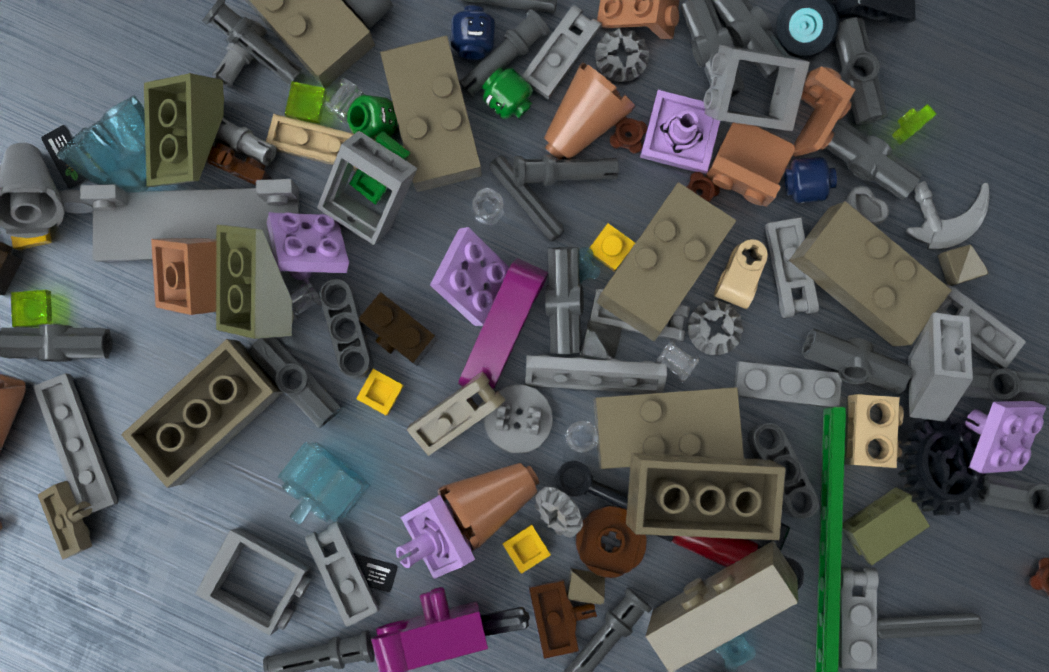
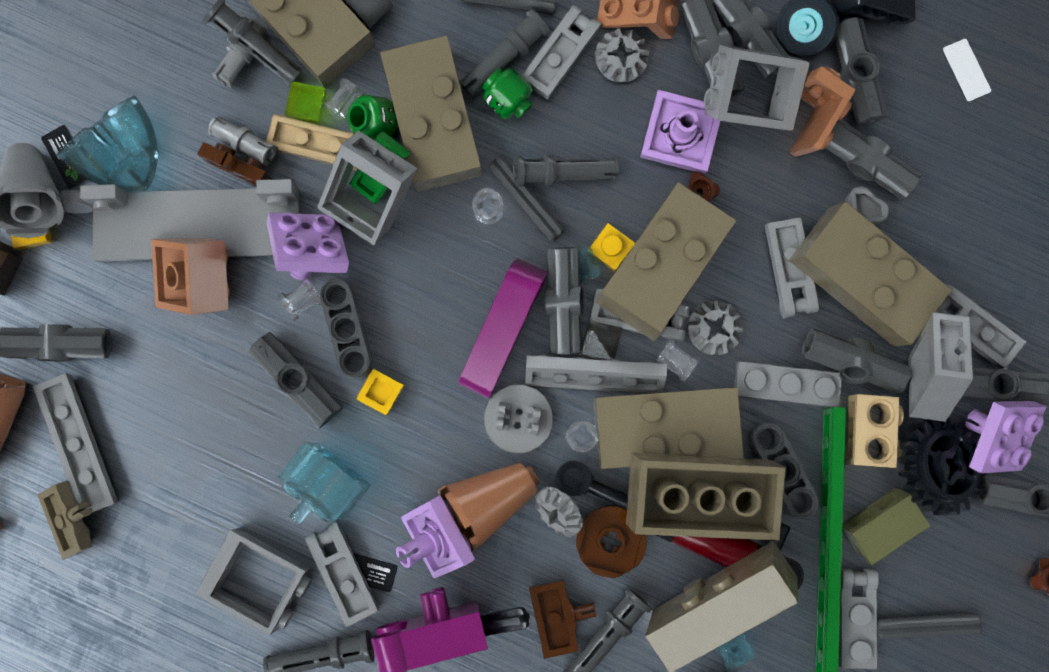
(31, 308): clear neon green plate -> none
(180, 126): olive slope -> none
(202, 413): dark tan brick -> none
(249, 286): olive slope -> none
(397, 329): dark brown brick -> none
(455, 414): plate -> none
(463, 272): lavender plate -> none
(472, 33): dark blue head -> none
(526, 549): yellow plate -> none
(585, 113): nougat cone -> none
(586, 587): dark tan slope -> none
(635, 127): copper plate -> none
(739, 279): tan piece -> none
(751, 163): nougat bracket -> none
(809, 180): dark blue head -> none
(912, 122): clear neon green plate -> none
(950, 232): light grey piece -> none
(961, 265): dark tan slope -> none
(966, 69): none -> white sticker

